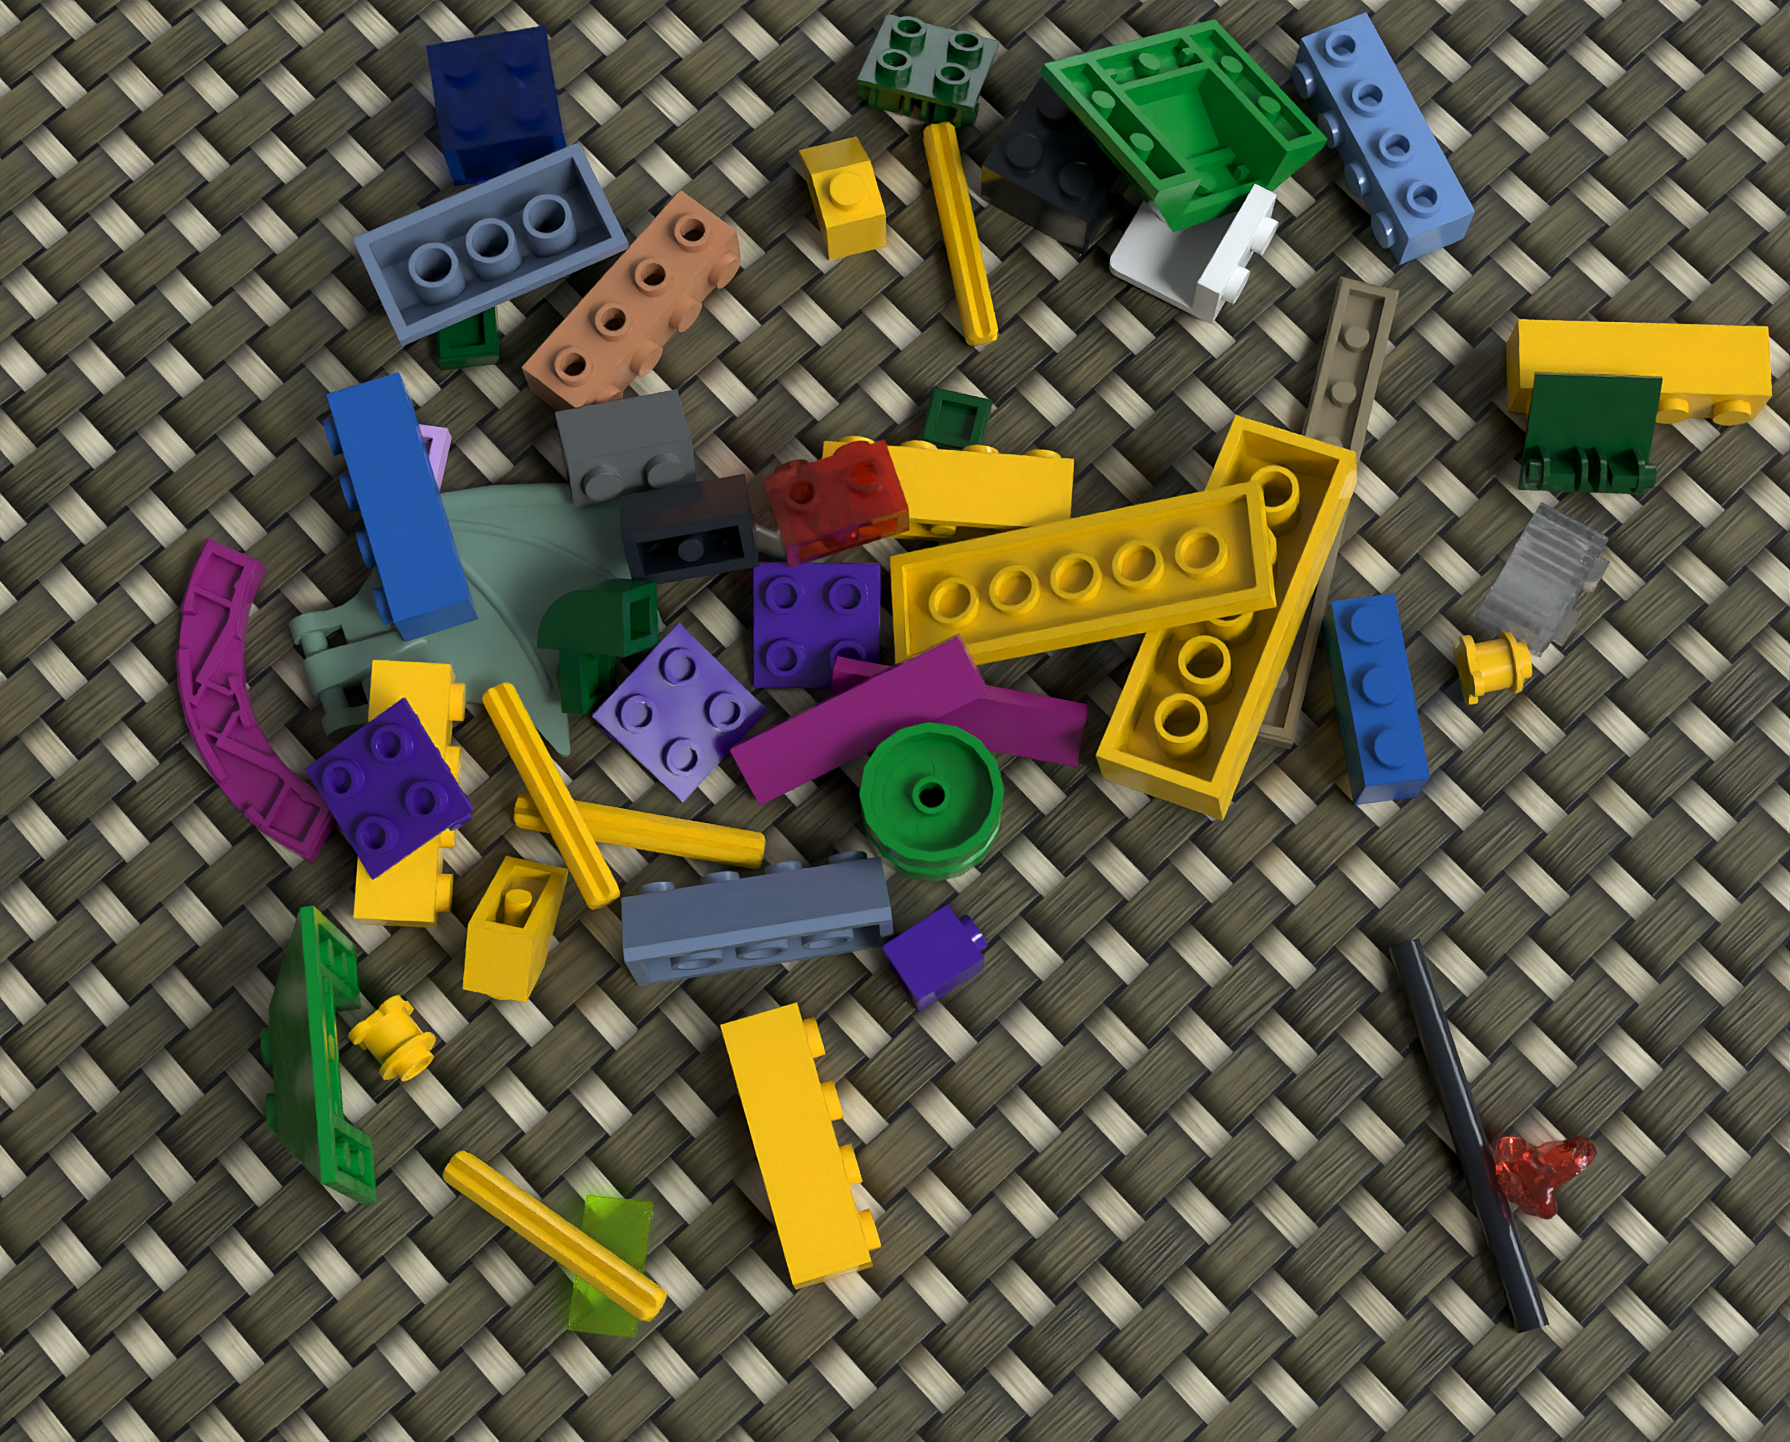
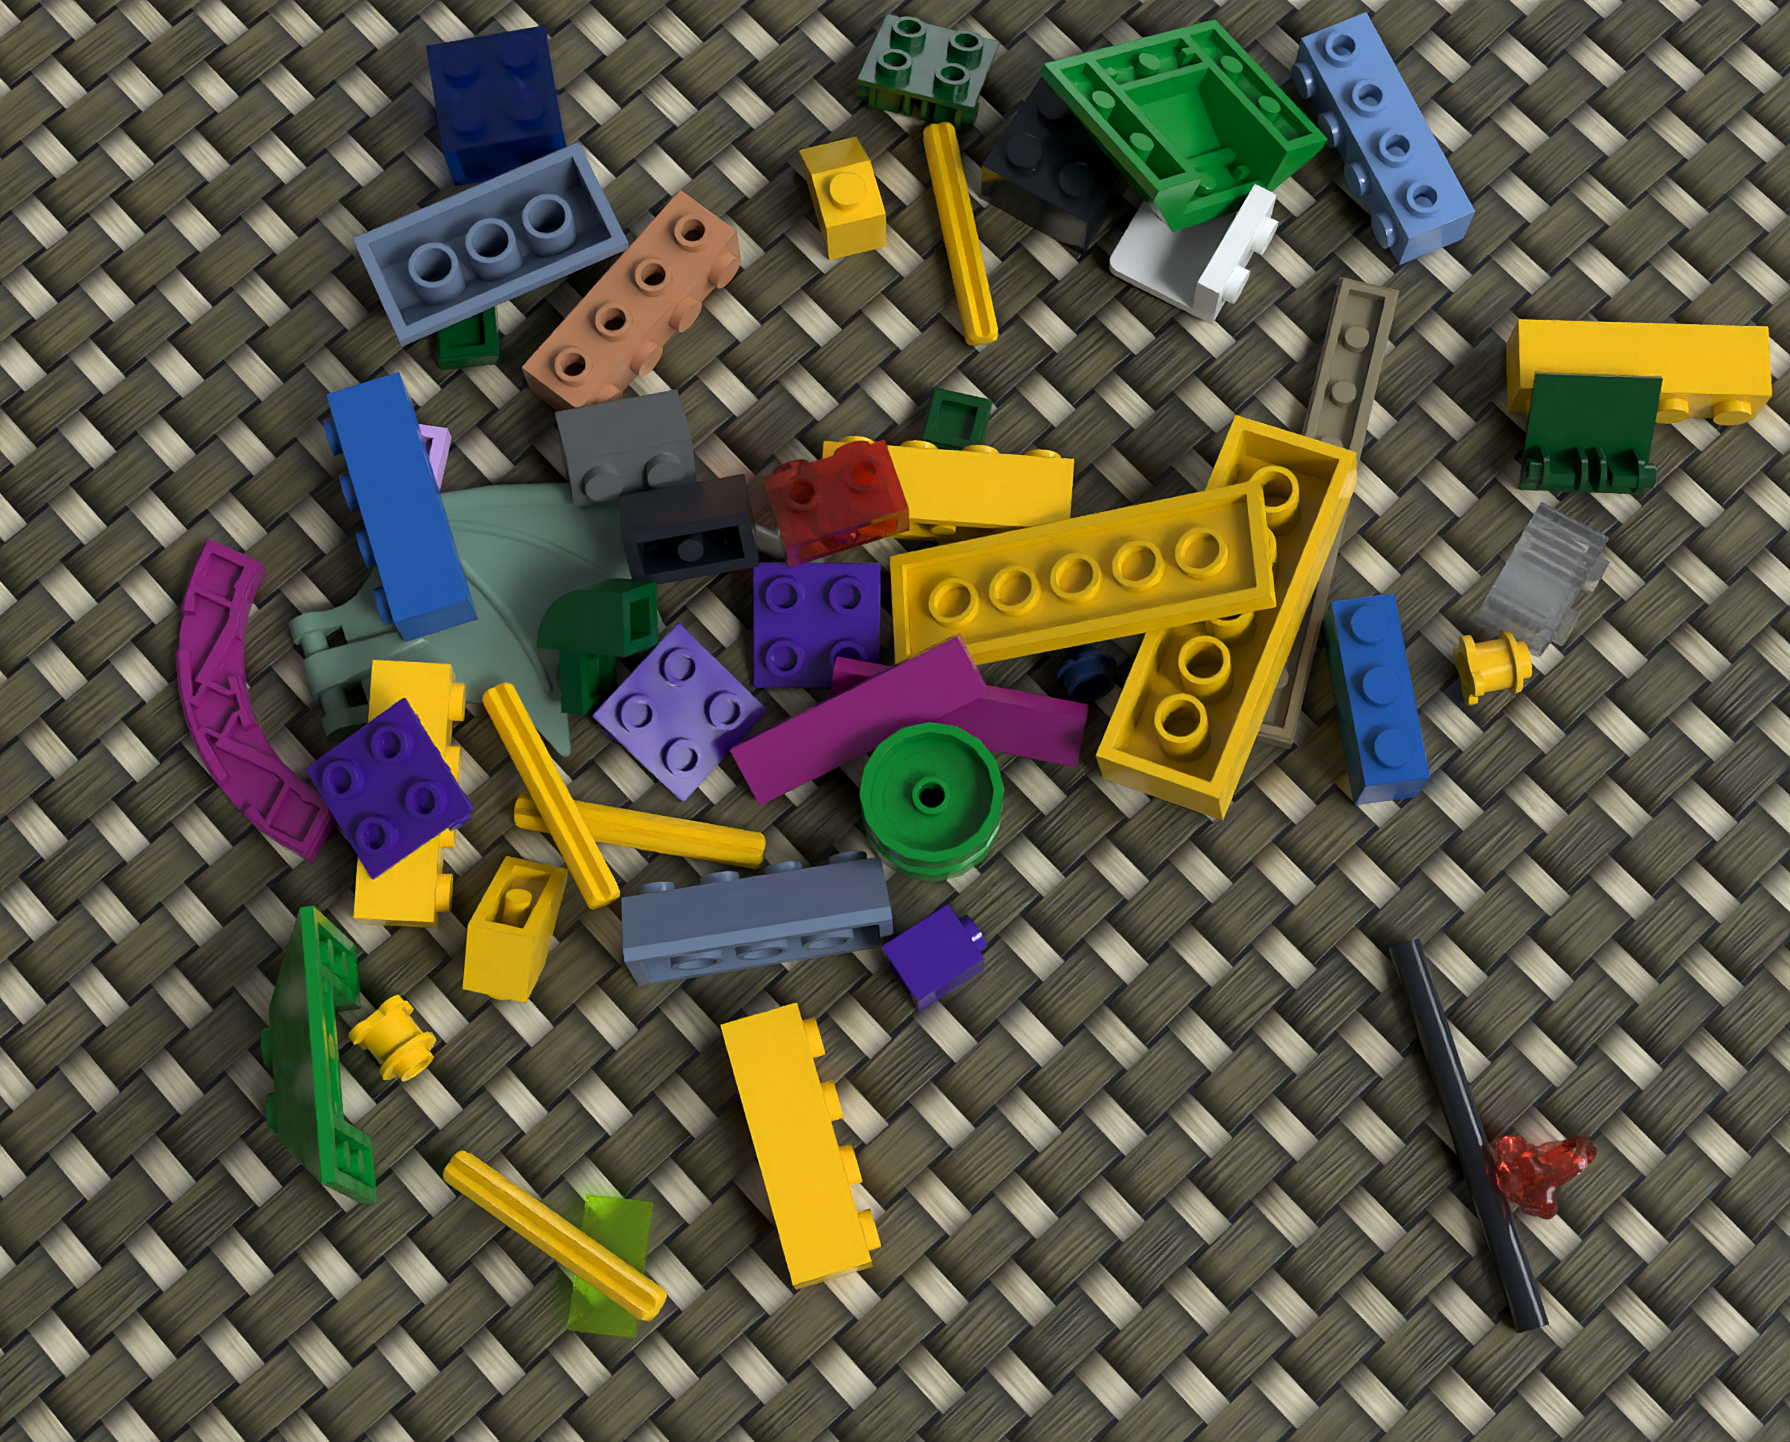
(1086, 674): none -> dark blue plate

